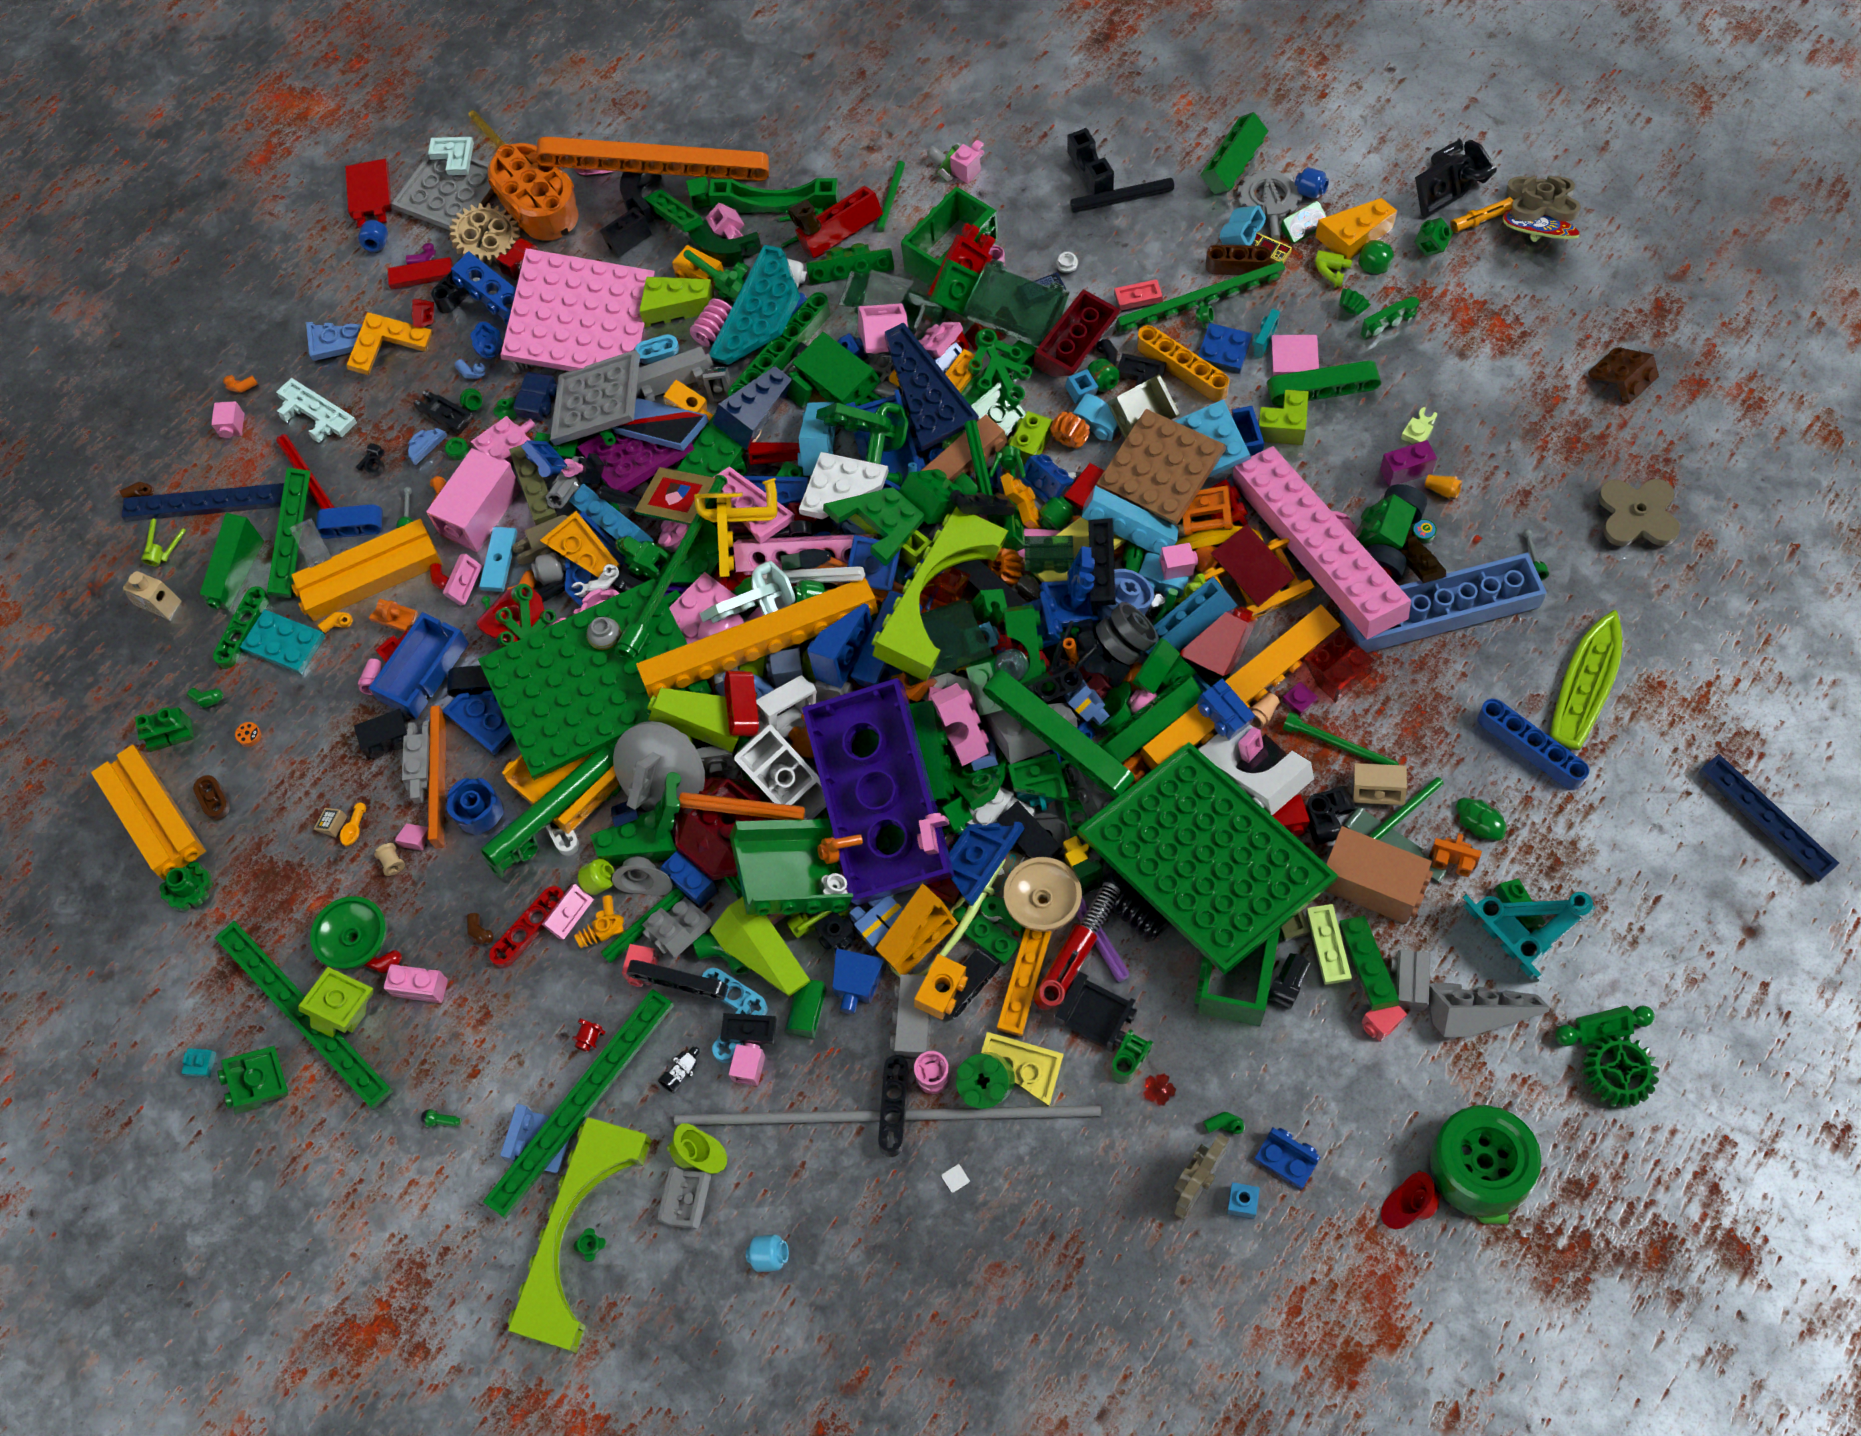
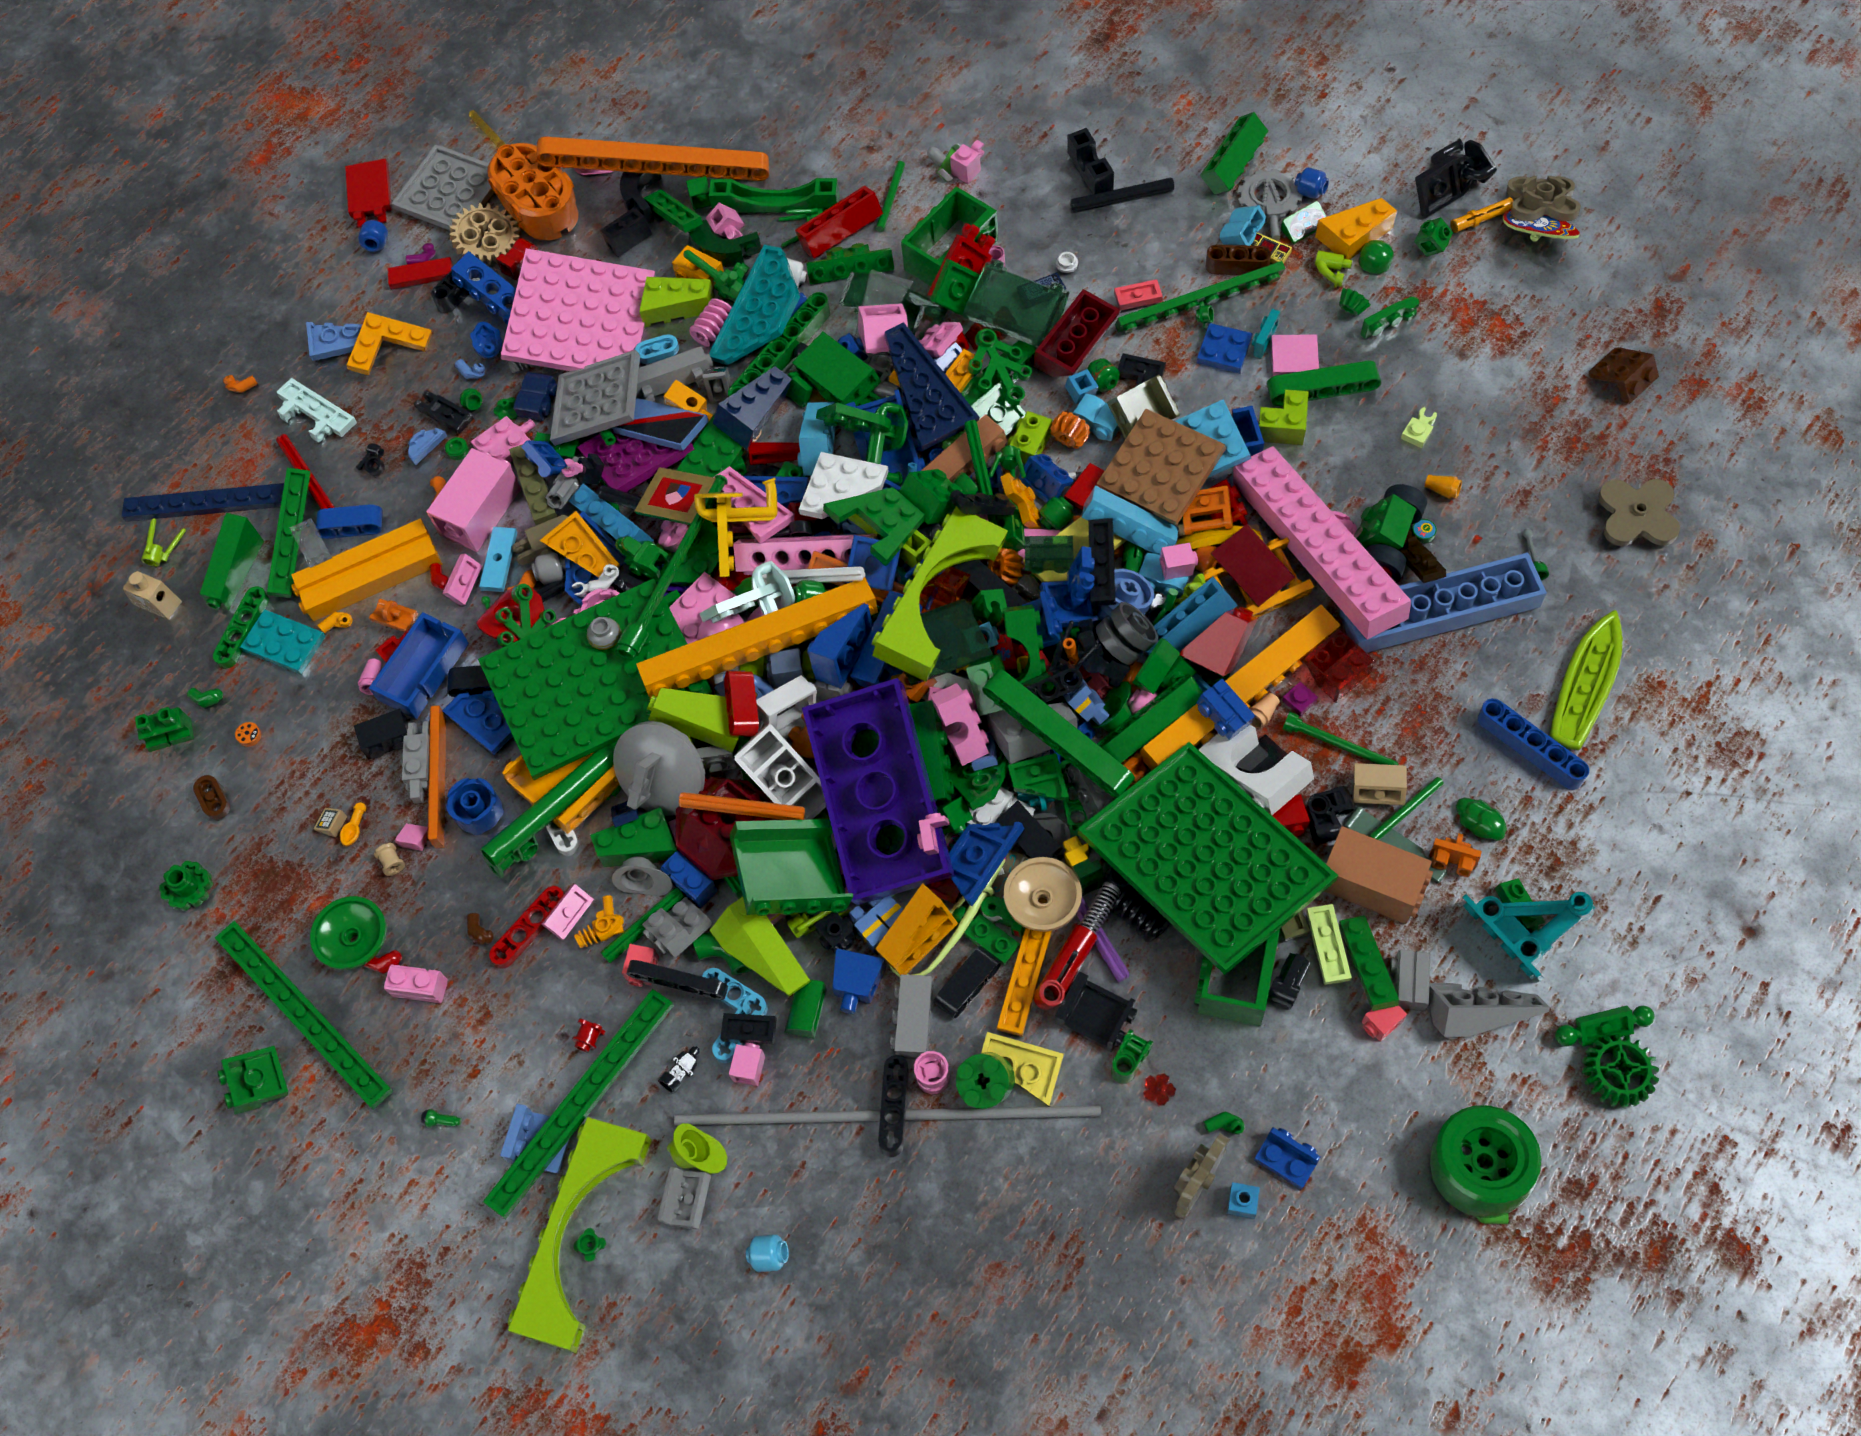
(137, 489): reddish brown arm -> none
(148, 812): light orange brick -> none
(198, 1062): teal tile -> none
(227, 419): bright pink brick -> none
(336, 1003): lime panel -> none
(405, 520): hinge -> none
(422, 312): red bracket -> none
(456, 151): light aqua plate -> none
(596, 876): lime head -> none
(667, 806): green plate -> none
(804, 217): dark brown piece -> none
(806, 559): black piece -> none
(830, 847): orange plate -> none
(834, 880): white plate -> none
(941, 972): light orange brick -> none
(955, 1178): white sticker -> none
(1012, 662): clear light blue head -> none
(1106, 346): black arm -> none
(1160, 347): light orange beam -> none
(1250, 744): bright pink tile -> none
(1408, 463): magenta brick -> none
(1411, 1201): red piece -> none
(1769, 818): dark blue plate -> none

